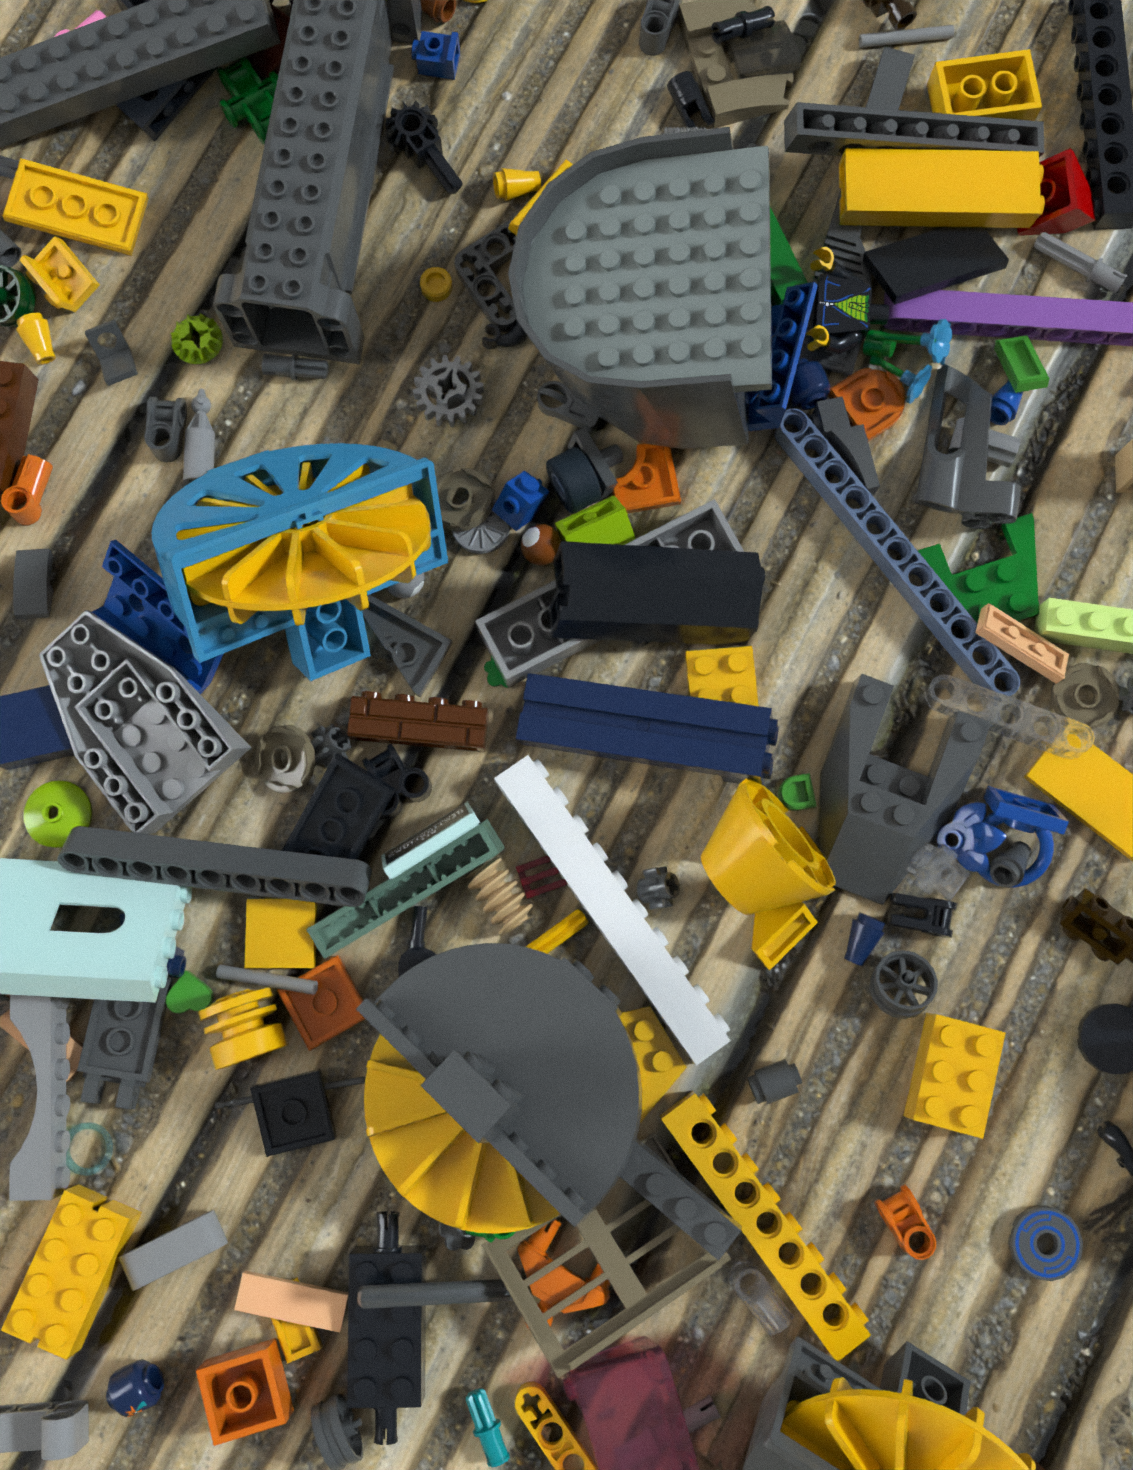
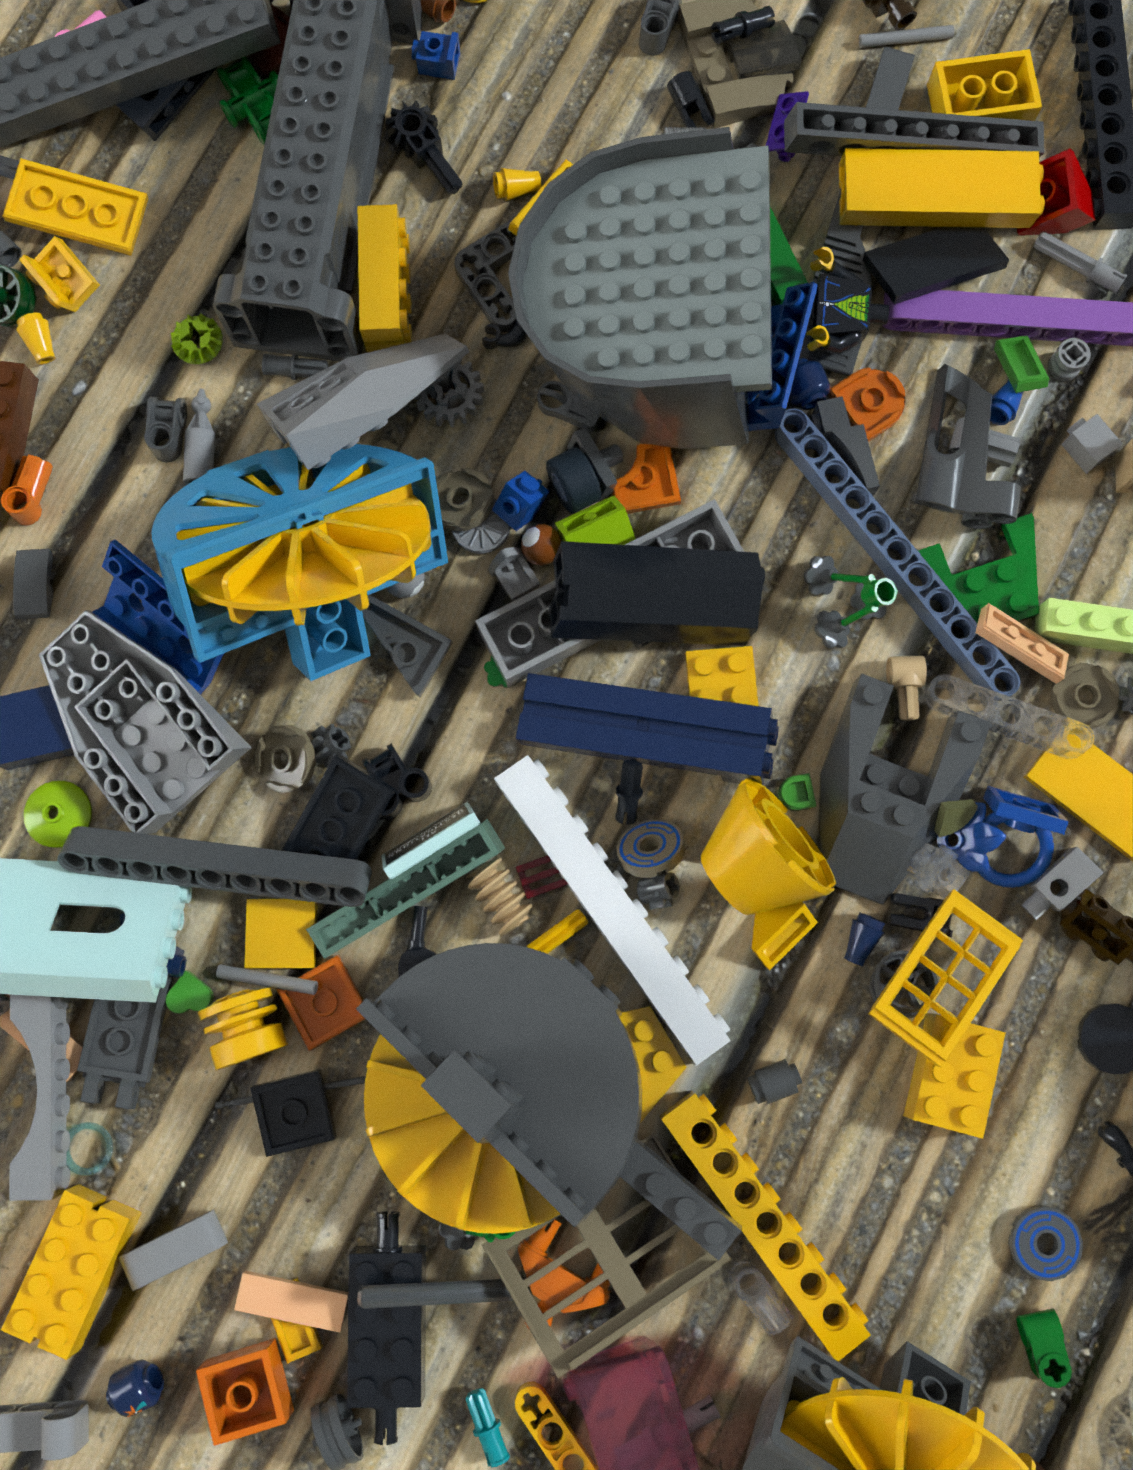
(116, 360): dark grey bracket -> none
(356, 396): none -> light grey wedge
(383, 277): none -> yellow piece
(418, 723): reddish brown brick -> none
(436, 284): yellow tile -> none
(513, 573): none -> light grey tile
(629, 791): none -> black axle
(646, 834): none -> dark tan tile
(776, 134): none -> dark purple hinge
(869, 600): none -> dark grey plant
(882, 345): plant -> none
(904, 1218): orange piece -> none
(907, 676): none -> tan axle
(909, 1030): none -> yellow piece
(954, 816): none -> olive tile
(1010, 866): dark grey cone -> none
(1044, 1341): none -> green piece
(1061, 363): none -> light grey wheel
(1074, 874): none -> light grey torso
(1090, 442): none -> light grey brick

